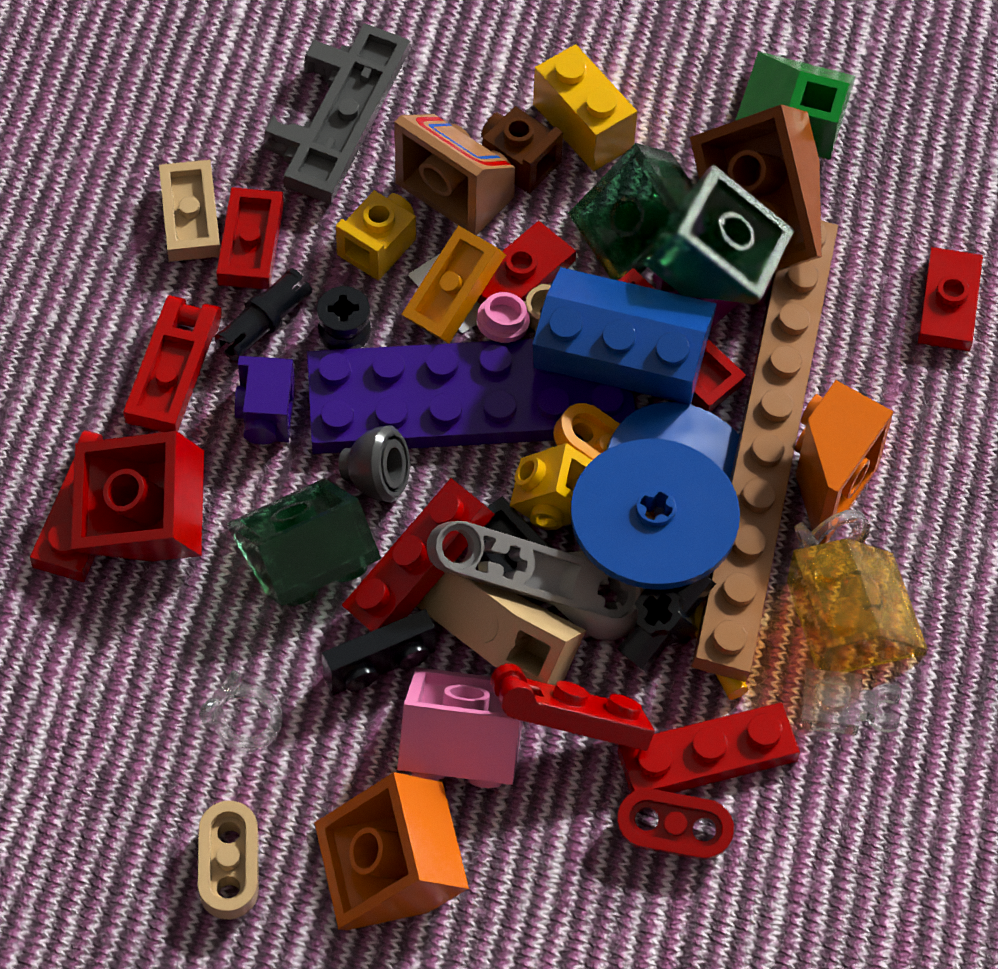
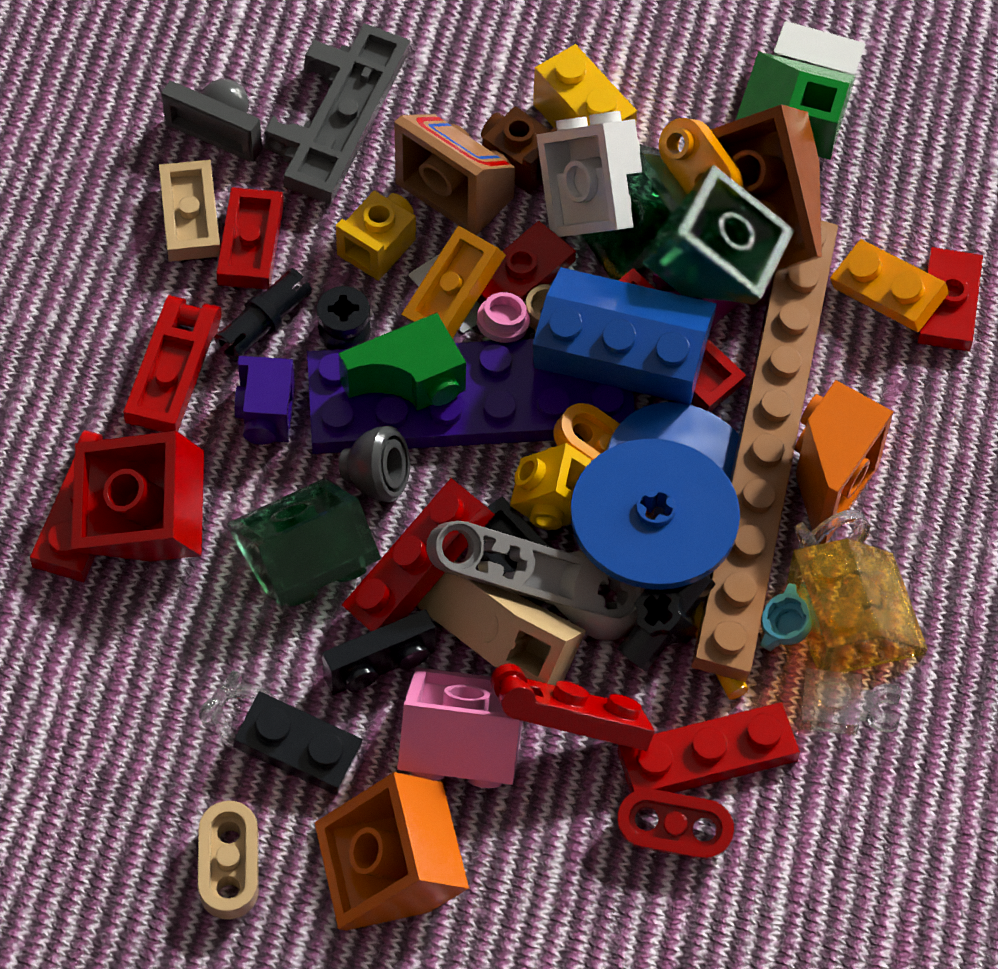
(214, 116): none -> dark grey tile
(297, 743): none -> black plate
(409, 362): none -> green arch
(587, 173): none -> white plate
(698, 155): none -> light orange plate
(785, 619): none -> medium azure piece
(819, 48): none -> white sticker
(889, 285): none -> light orange plate

